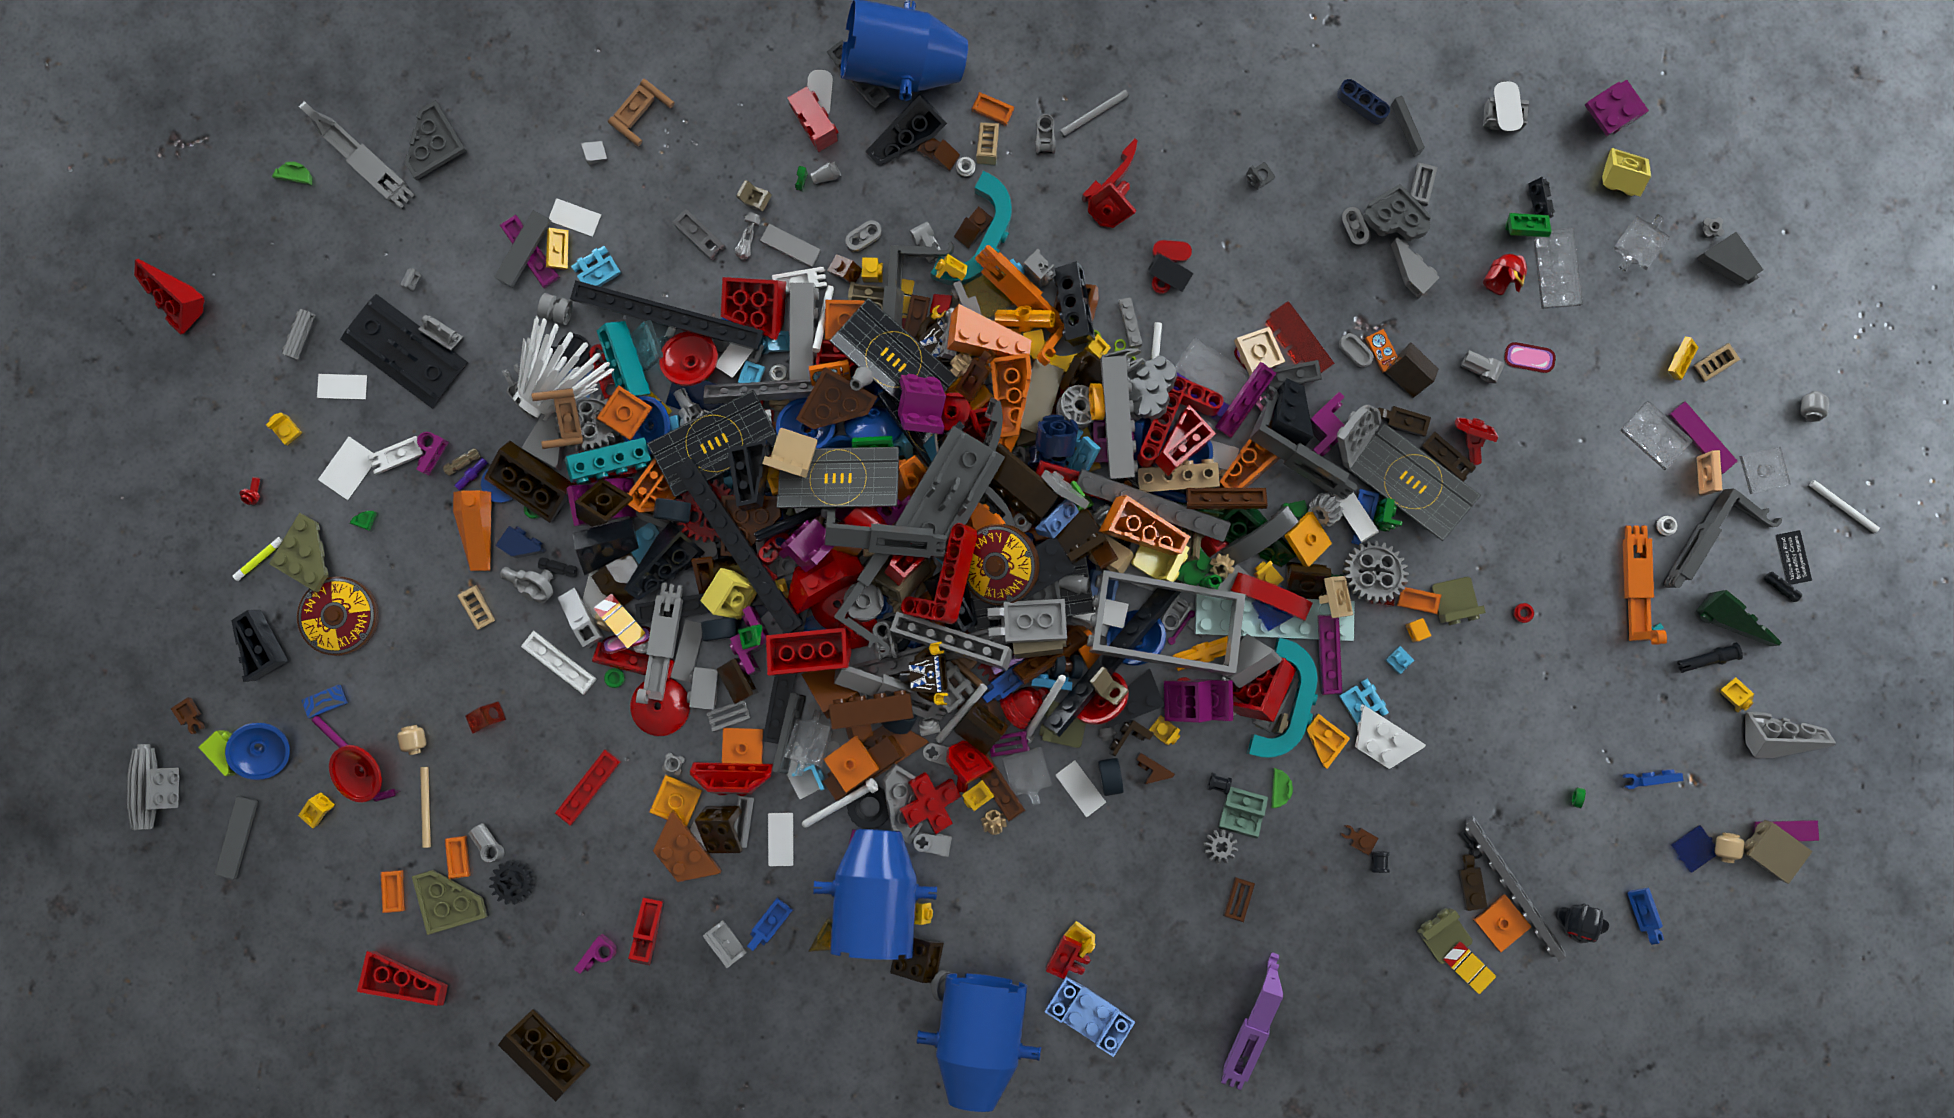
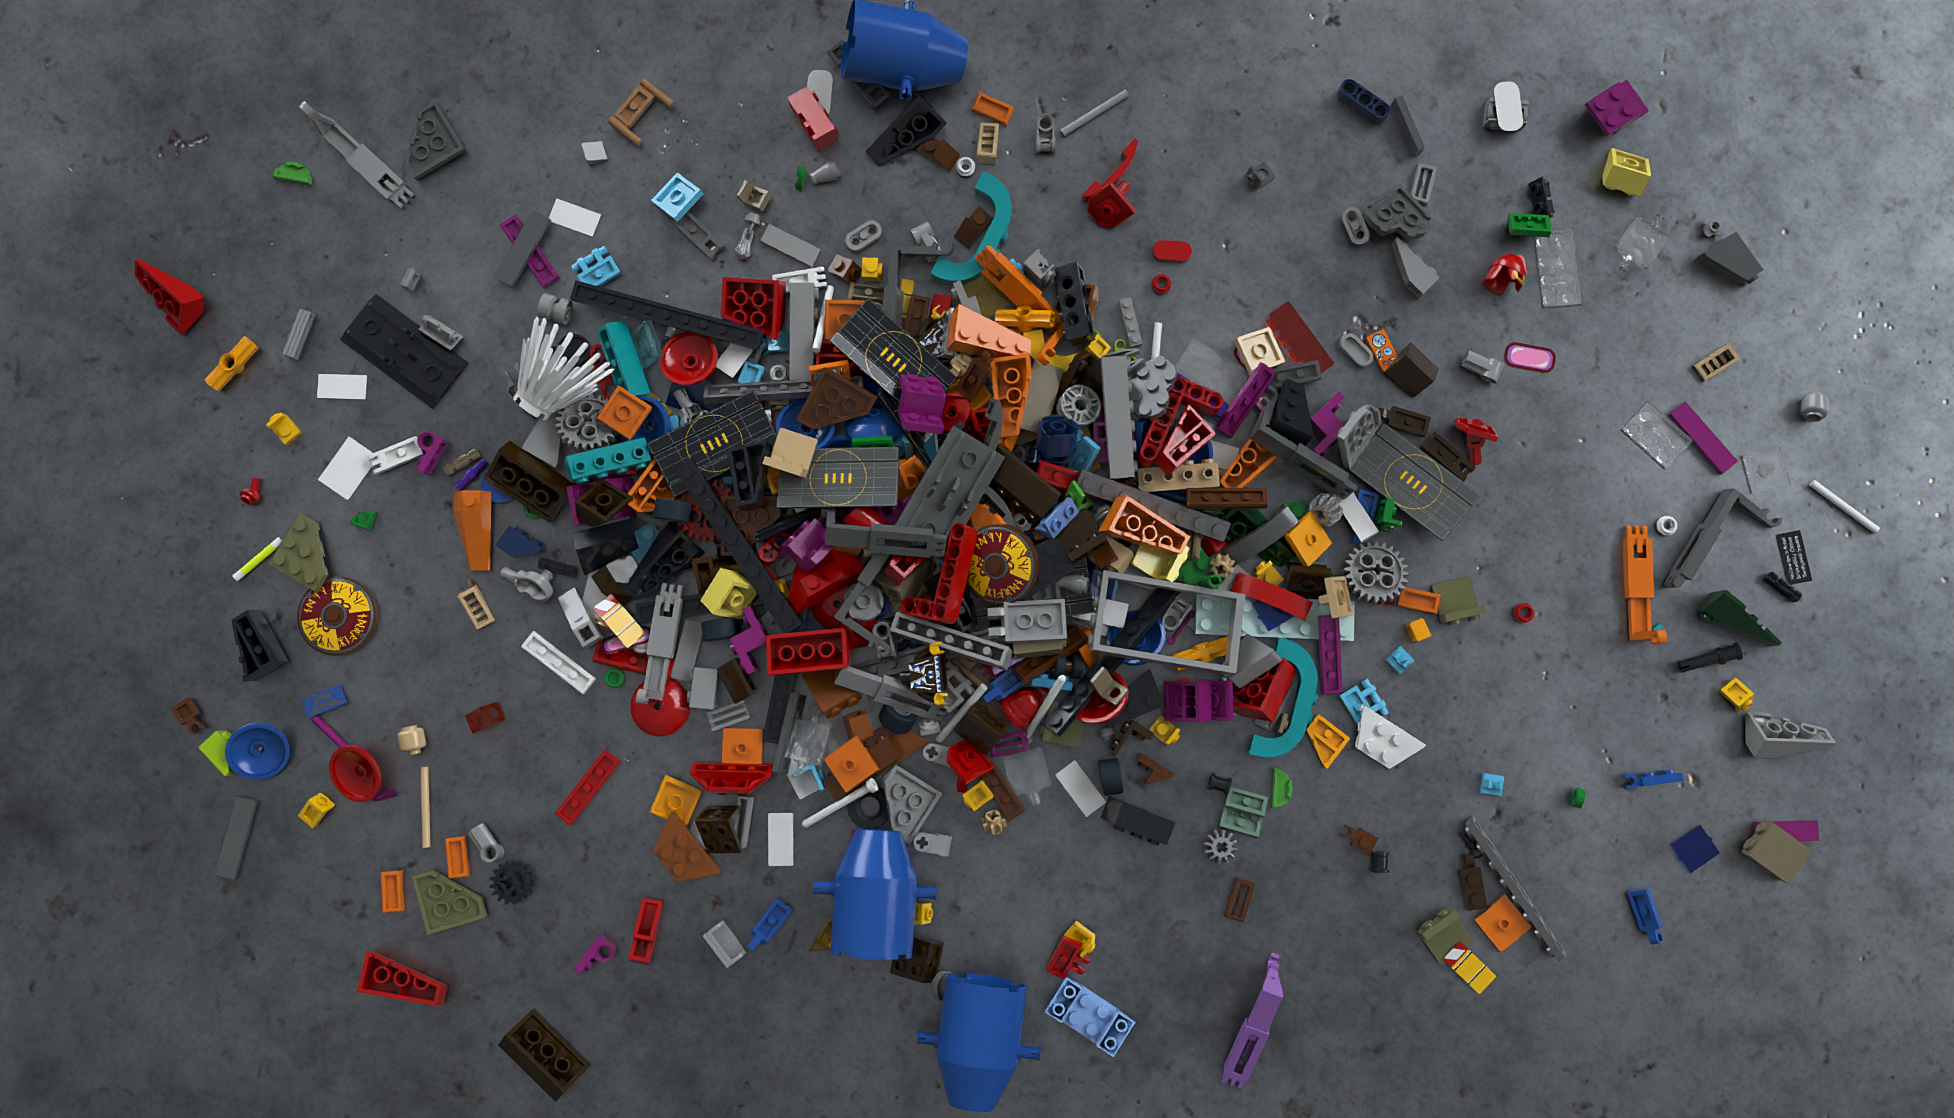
(149, 787): light grey plate -> none
(223, 373): none -> light orange piece
(557, 249): yellow plate -> none
(567, 417): medium nougat plate -> none
(668, 764): light grey plate -> none
(677, 197): none -> medium azure plate
(750, 636): green slope -> none
(862, 377): light grey cone -> none
(871, 711): reddish brown brick -> none
(930, 803): red plate -> none
(951, 265): yellow bracket -> none
(1063, 488): light grey wing -> none
(1096, 401): light orange beam -> none
(1137, 821): none -> black wedge
(1170, 272): black hinge -> none
(1491, 784): none -> medium azure tile
(1583, 922): black piece -> none
(1683, 358): yellow plate -> none
(1709, 473): light nougat tile -> none
(1729, 847): tan head -> none

